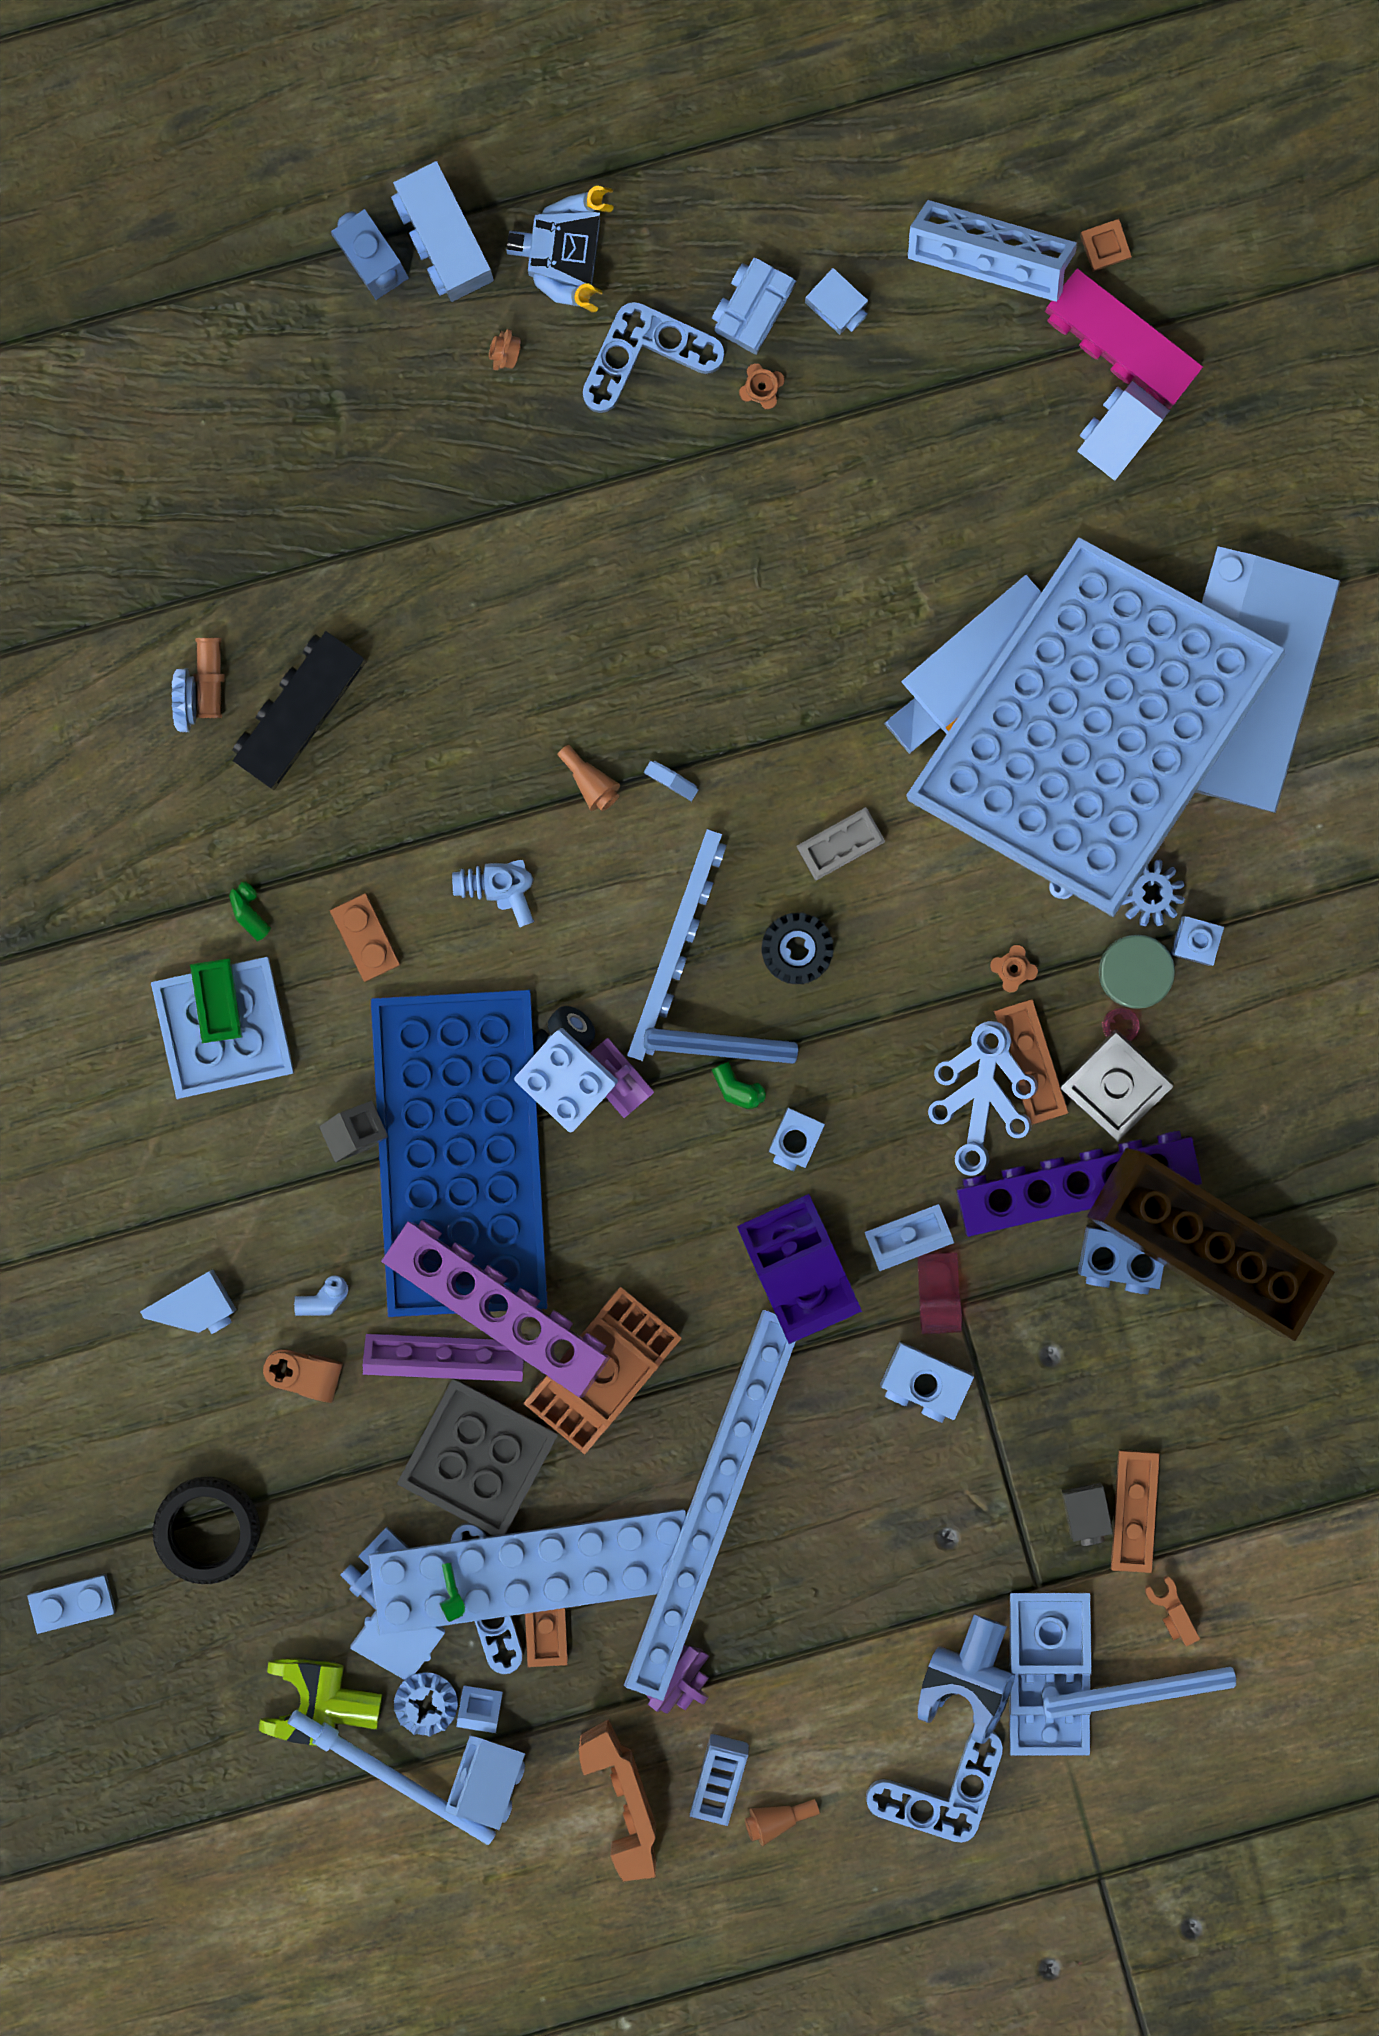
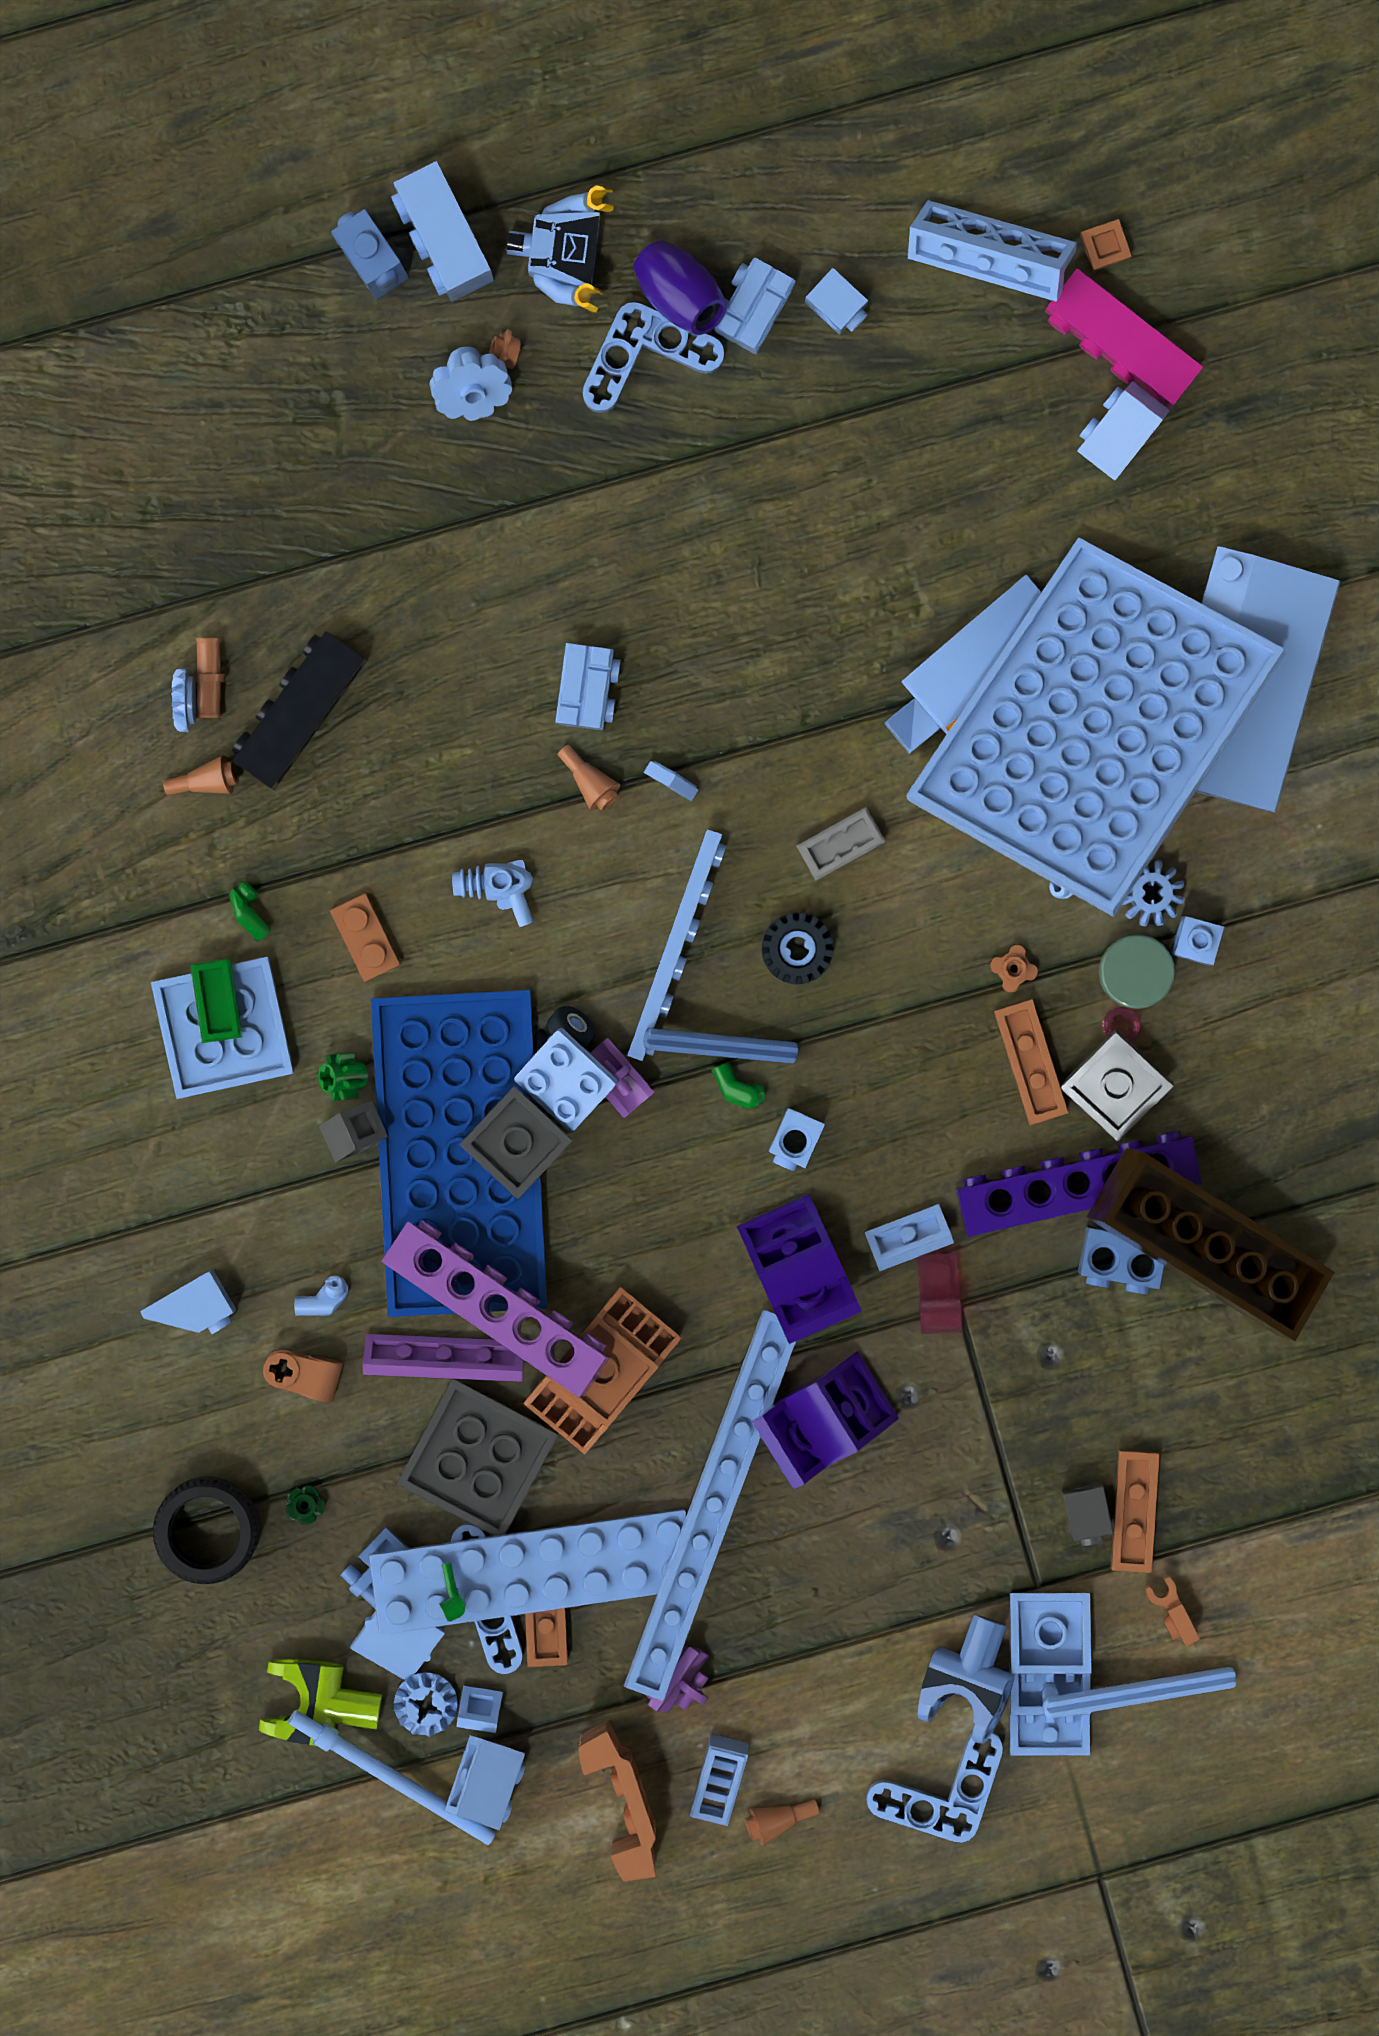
(71, 1603): light blue plate -> none
(212, 777): none -> nougat cone
(311, 1496): none -> dark green plate
(342, 1076): none -> green gear
(470, 384): none -> light blue plant
(516, 1142): none -> dark grey plate
(585, 687): none -> light blue brick
(680, 287): none -> dark purple piece
(756, 376): nougat plate -> none
(825, 1420): none -> dark purple bracket
(950, 1387): light blue brick -> none
(983, 1090): light blue plant -> none

